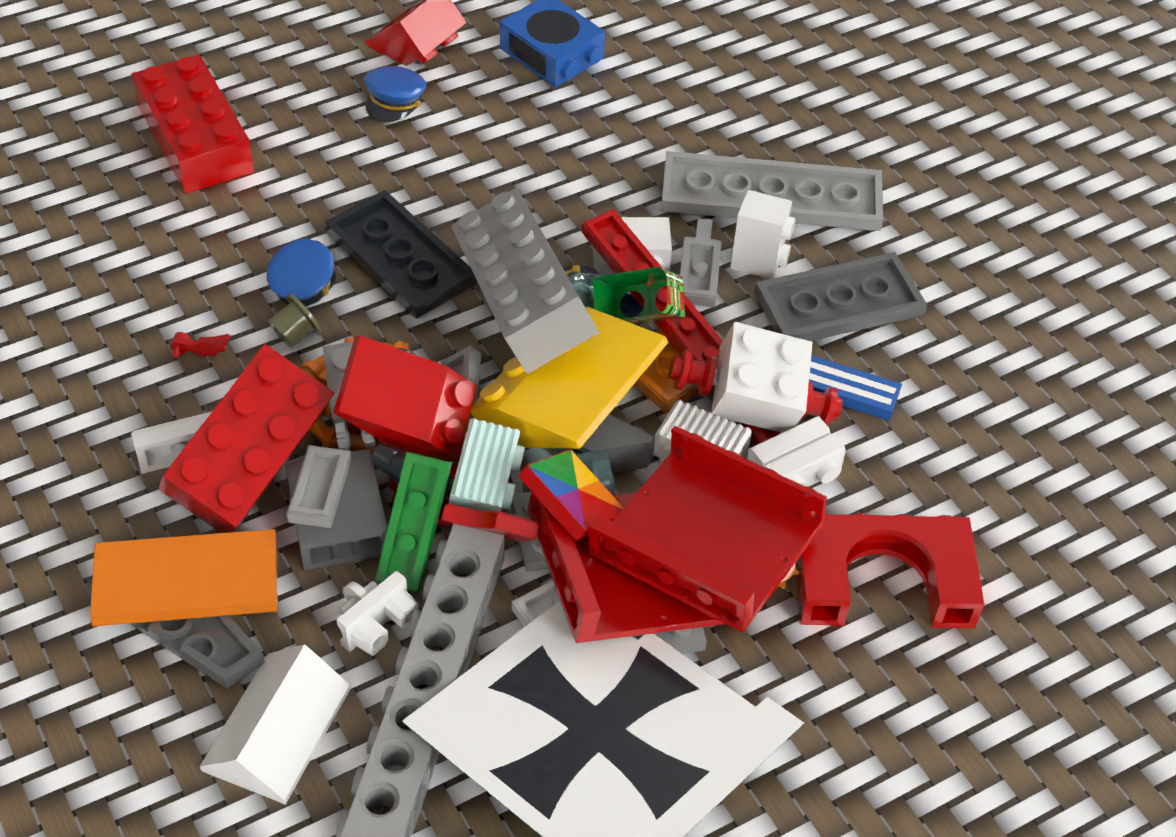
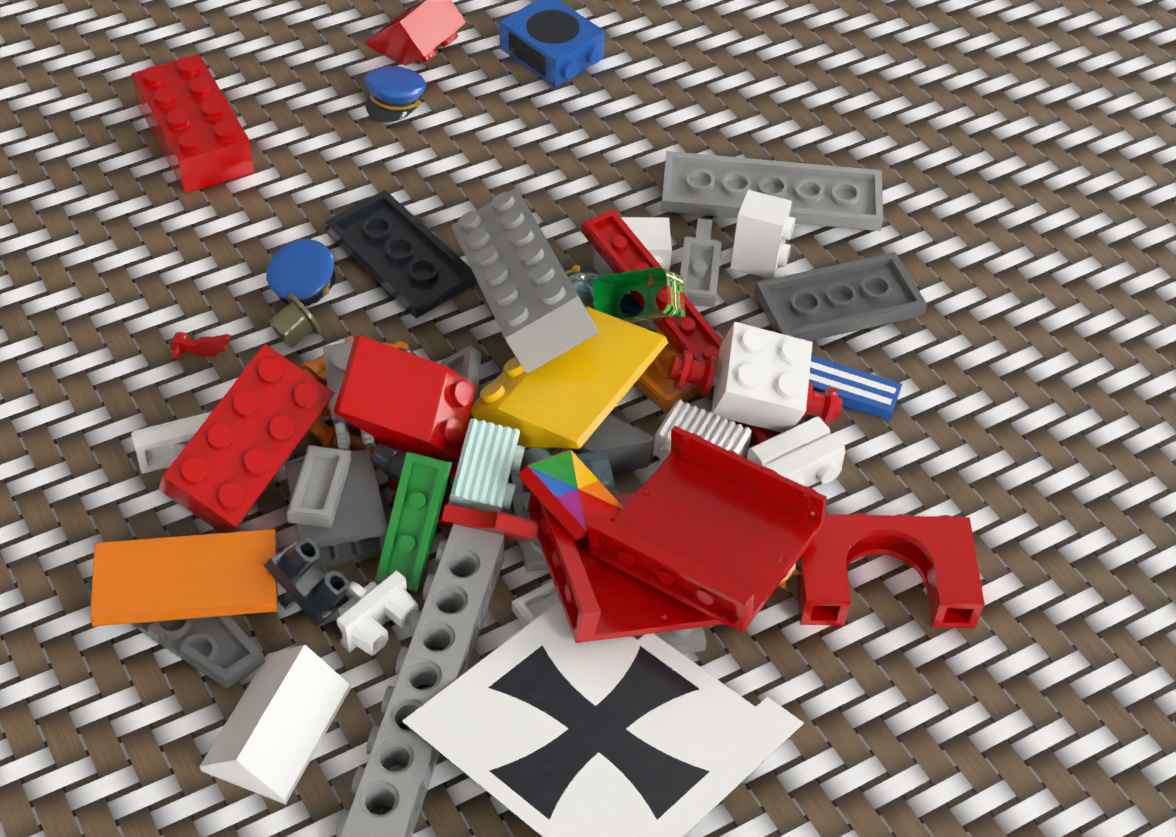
(307, 582): none -> black hips

